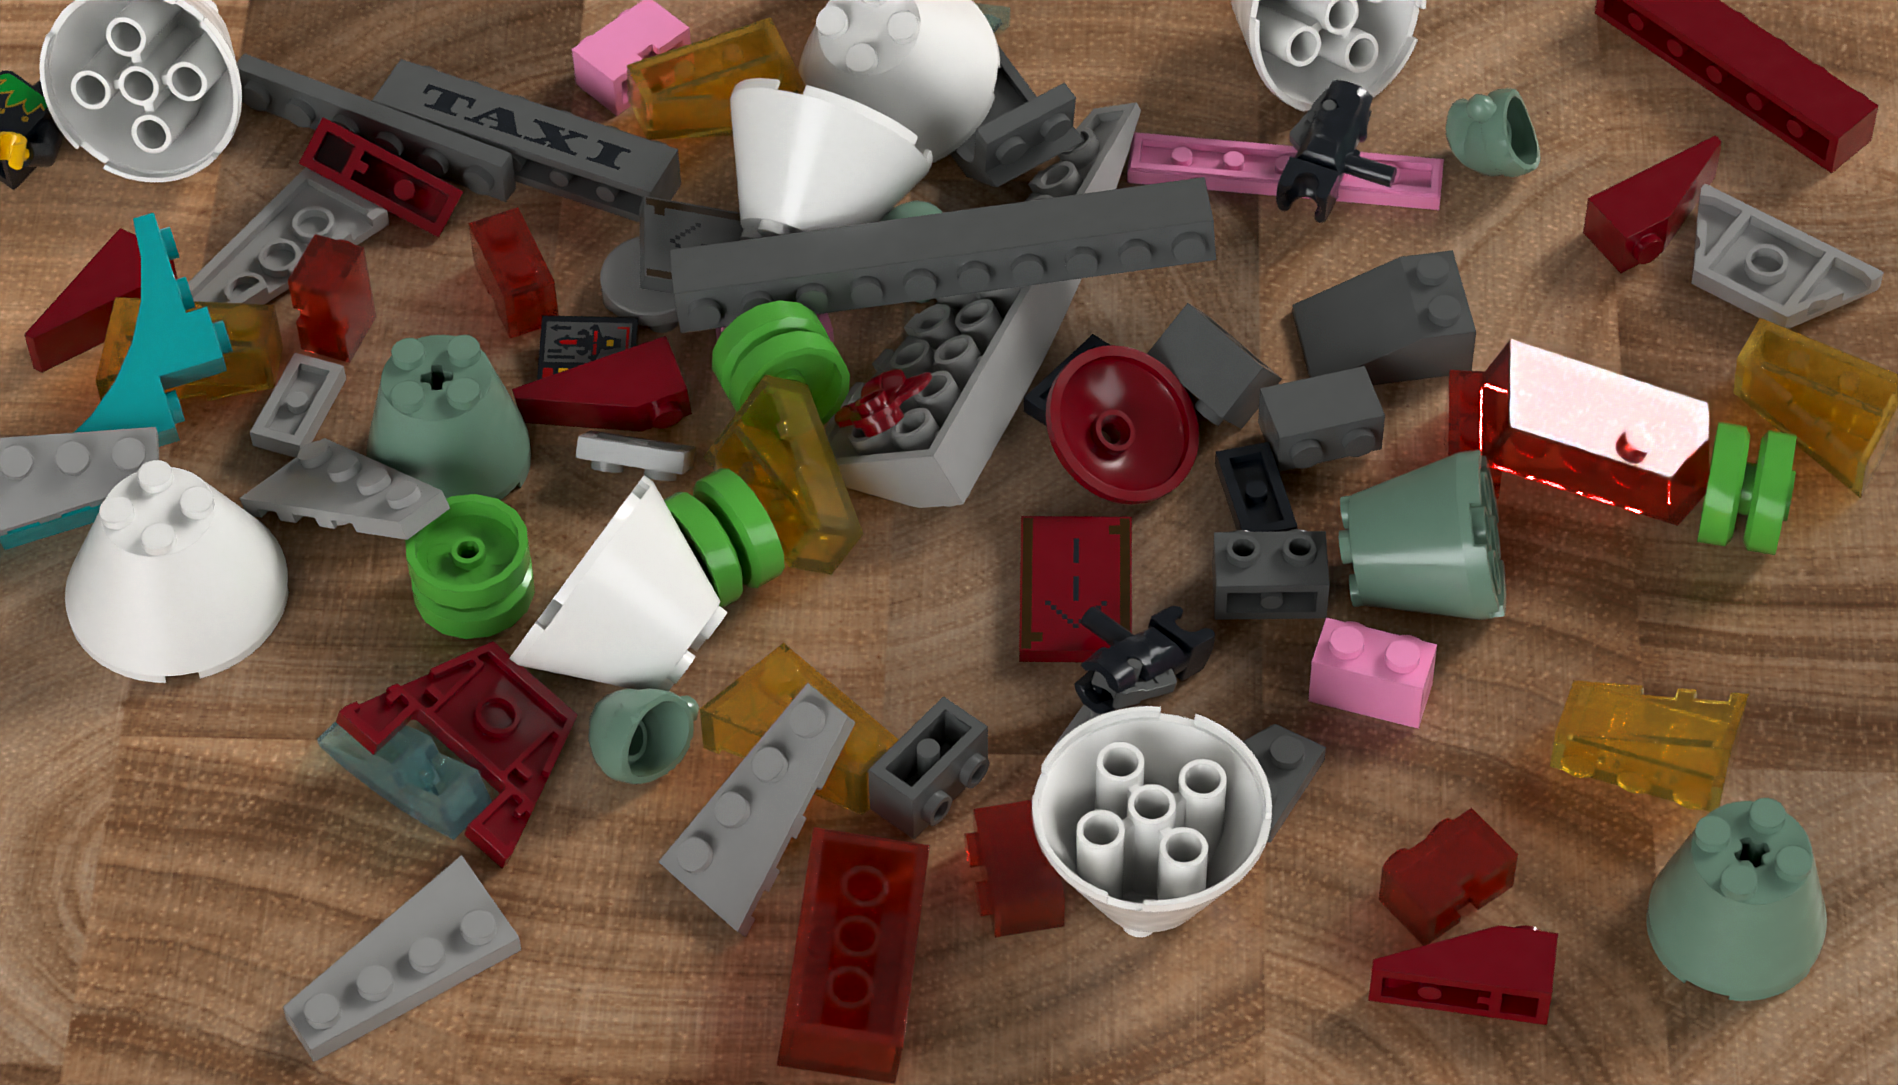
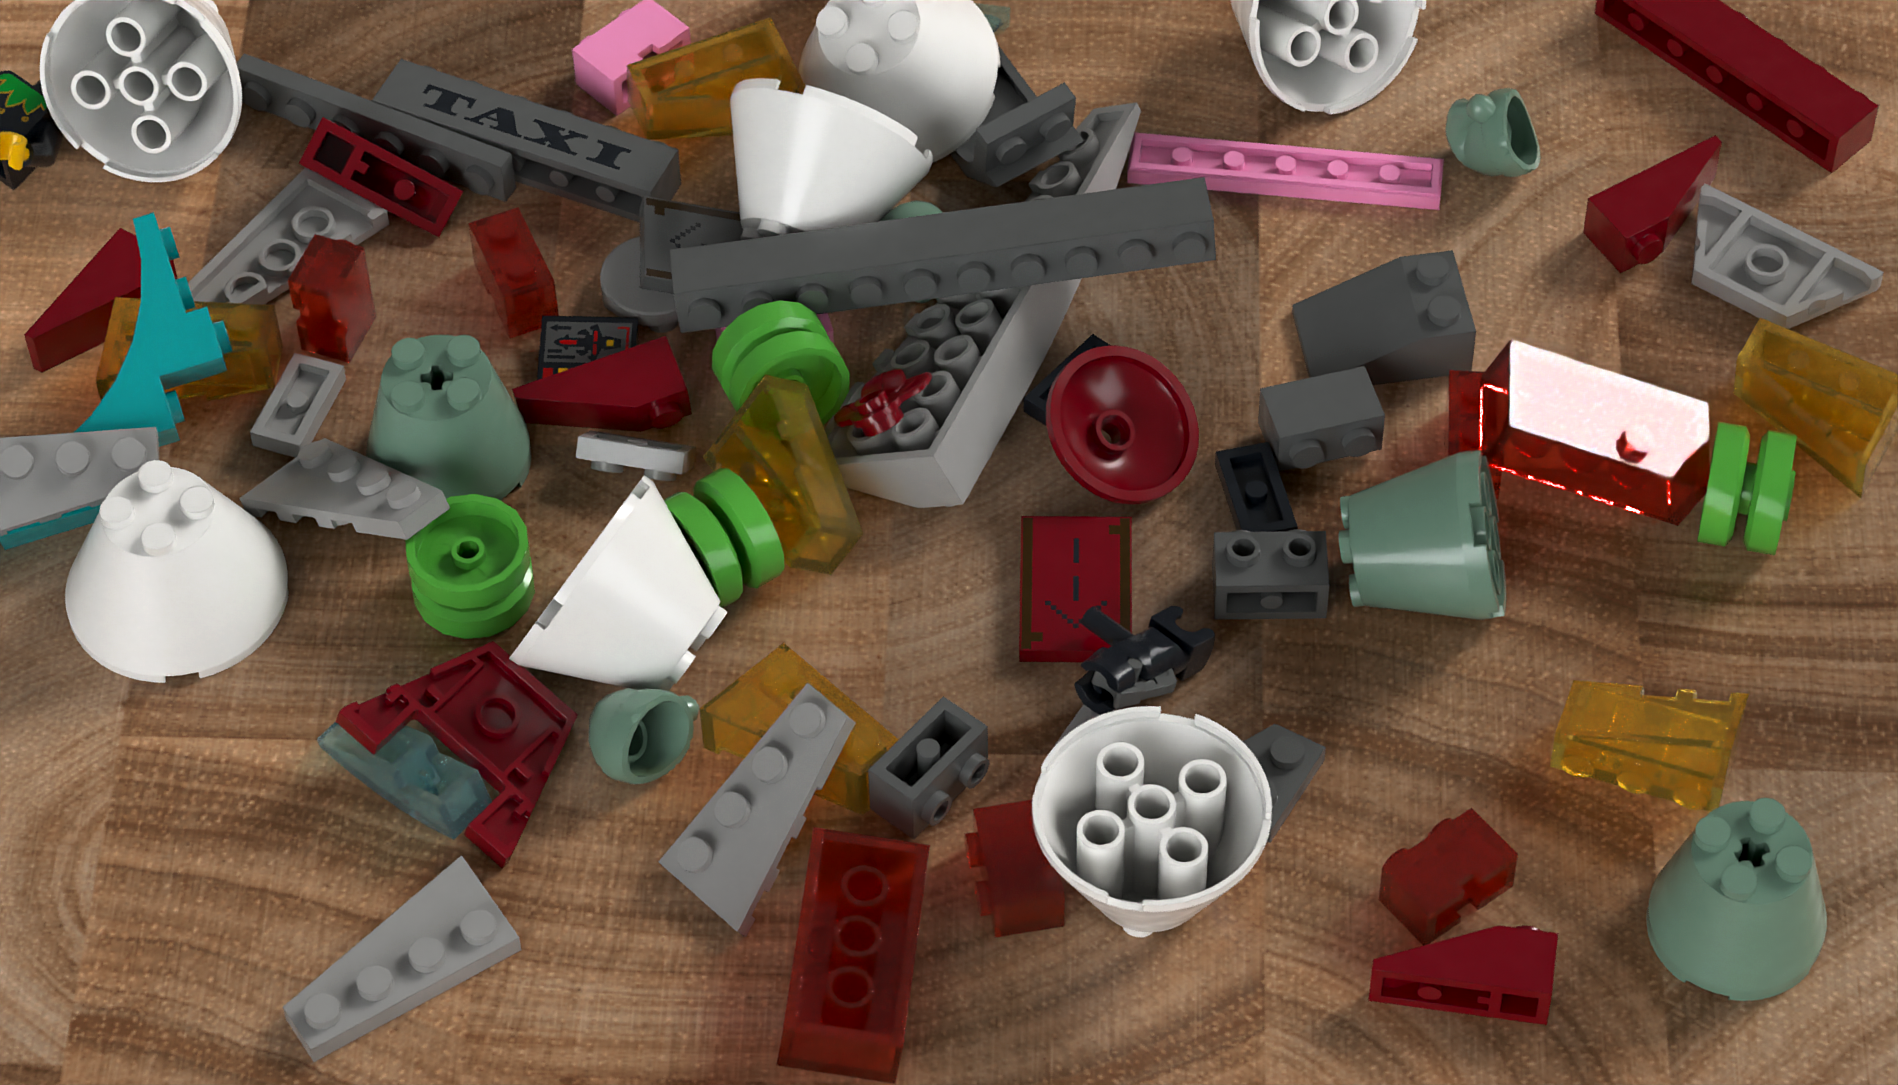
(1213, 367): dark grey brick -> none
(1327, 150): black piece -> none
(1372, 672): bright pink brick -> none

